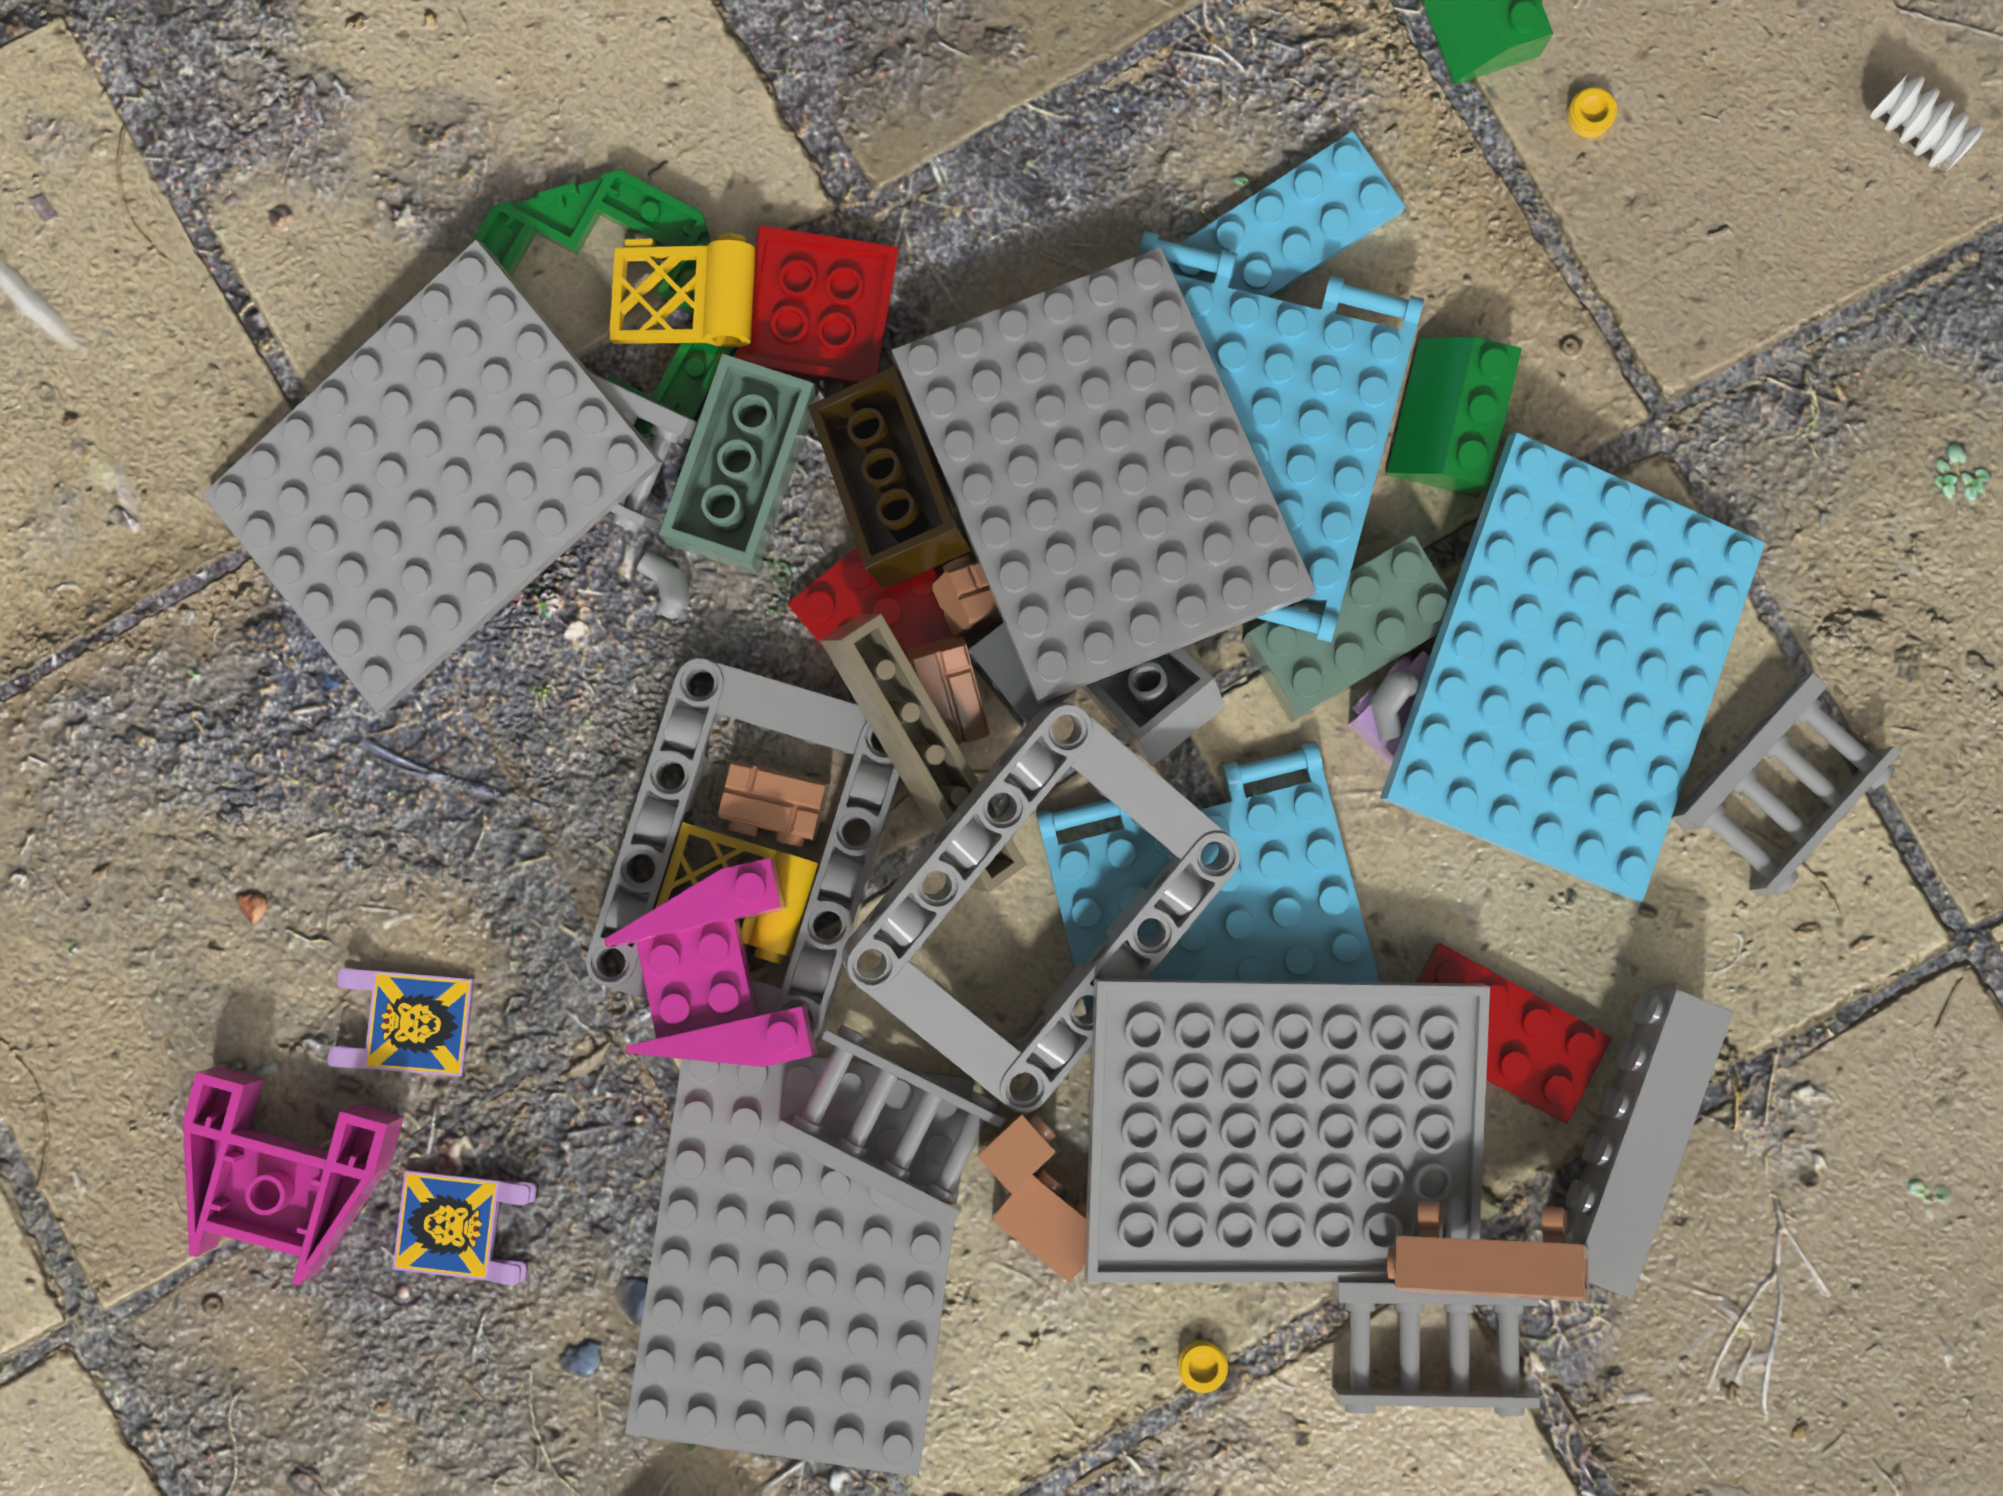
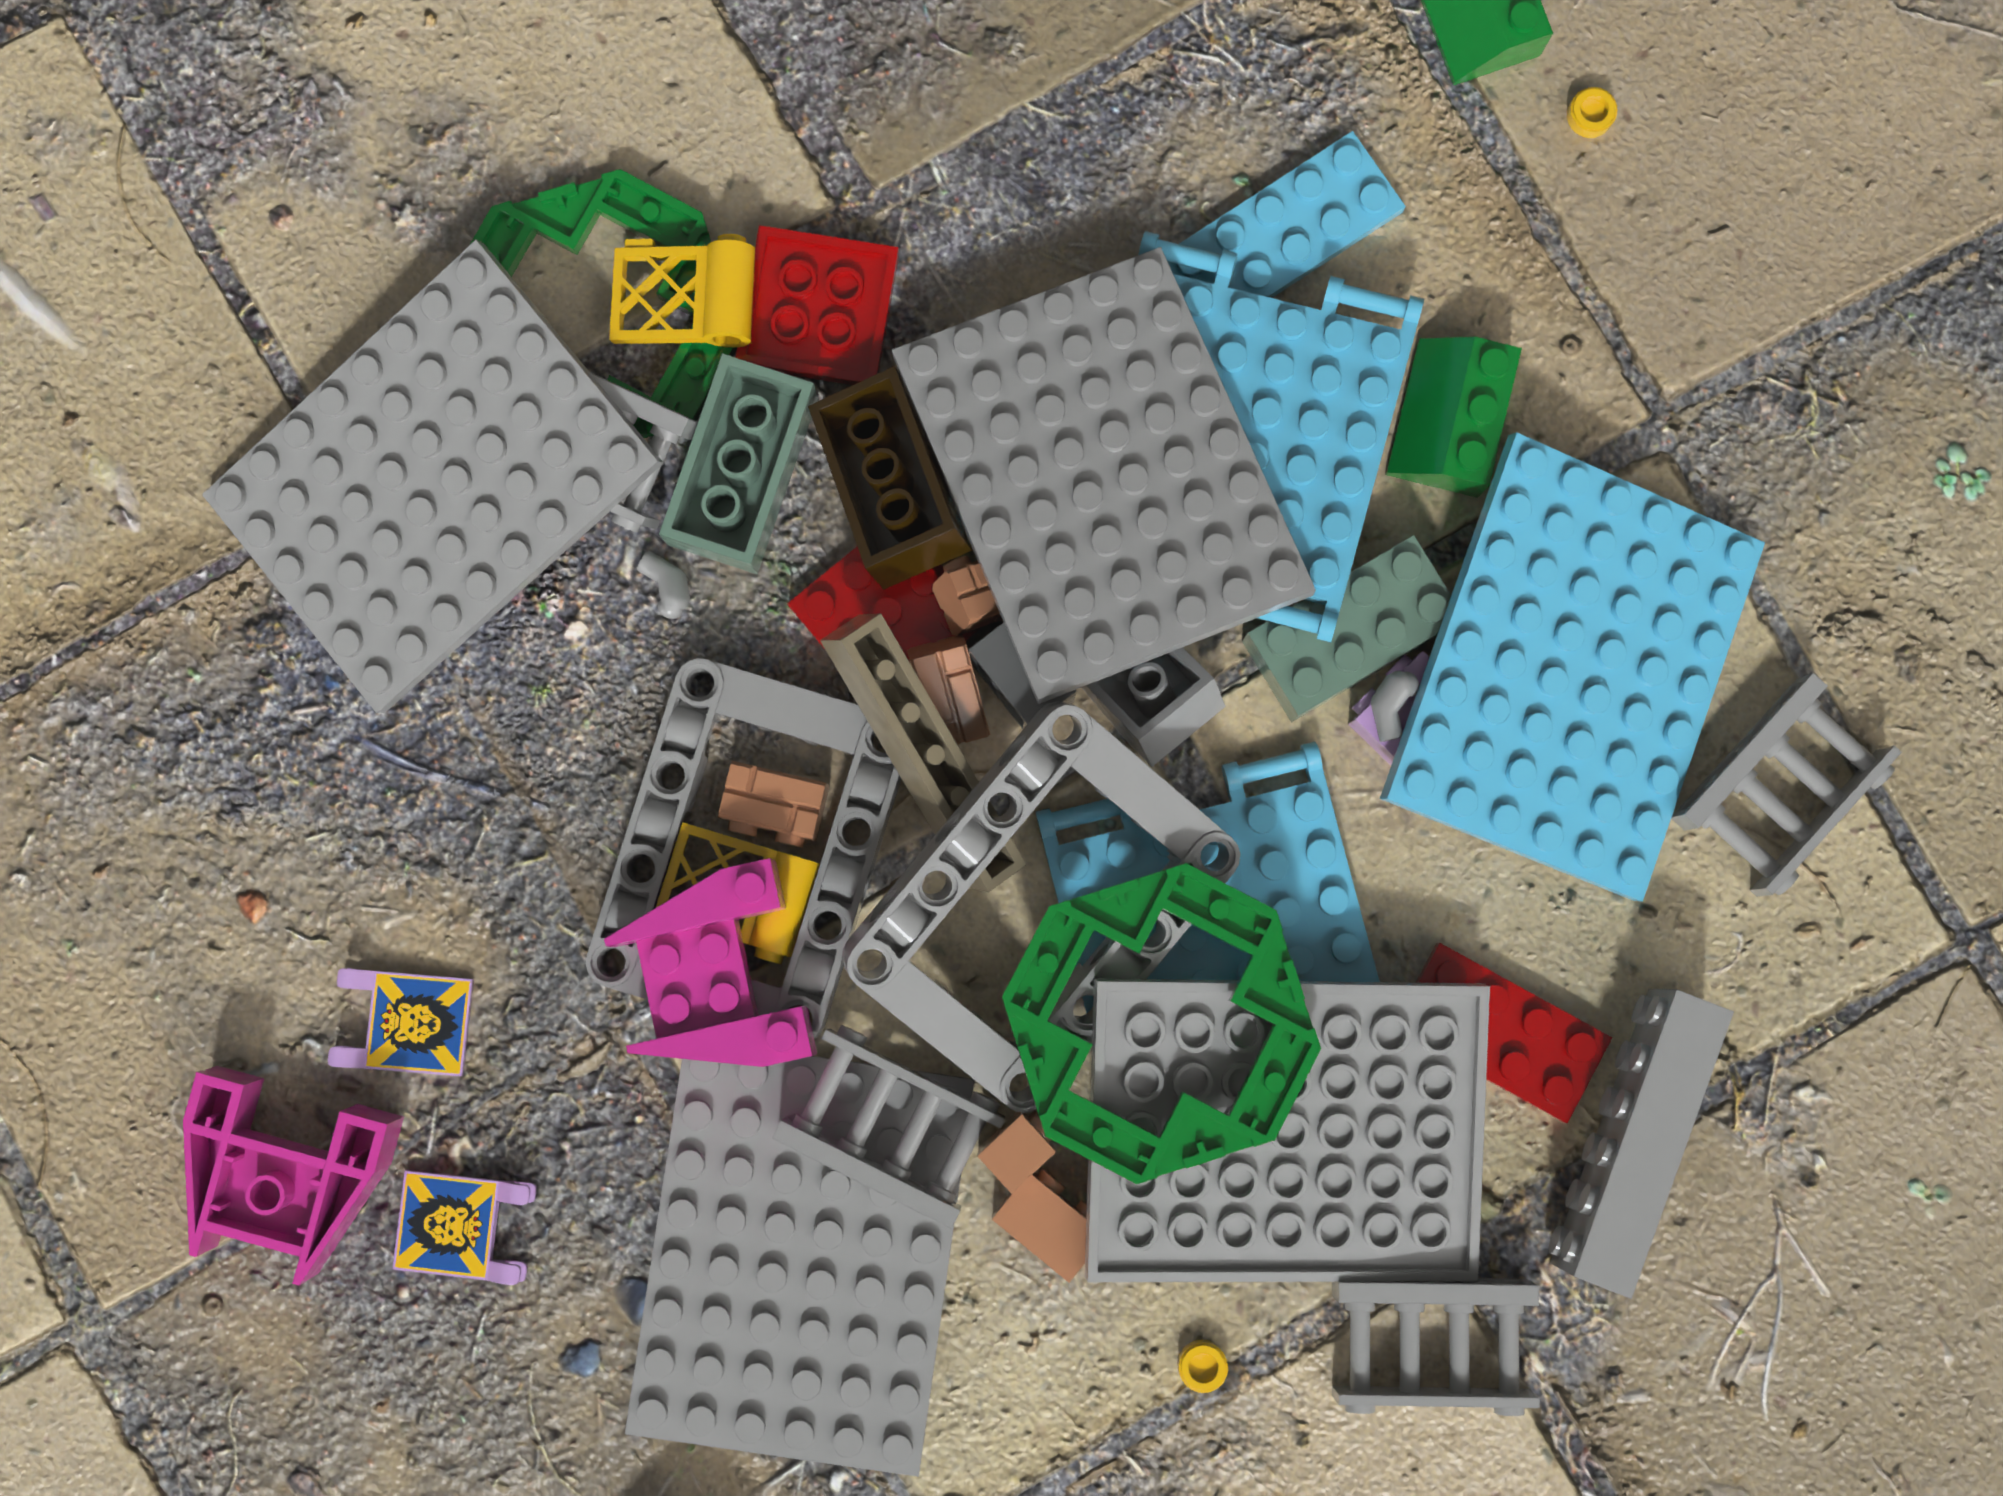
(1265, 988): none -> green plate
(1490, 1266): nougat brick -> none
(1927, 122): white piece -> none

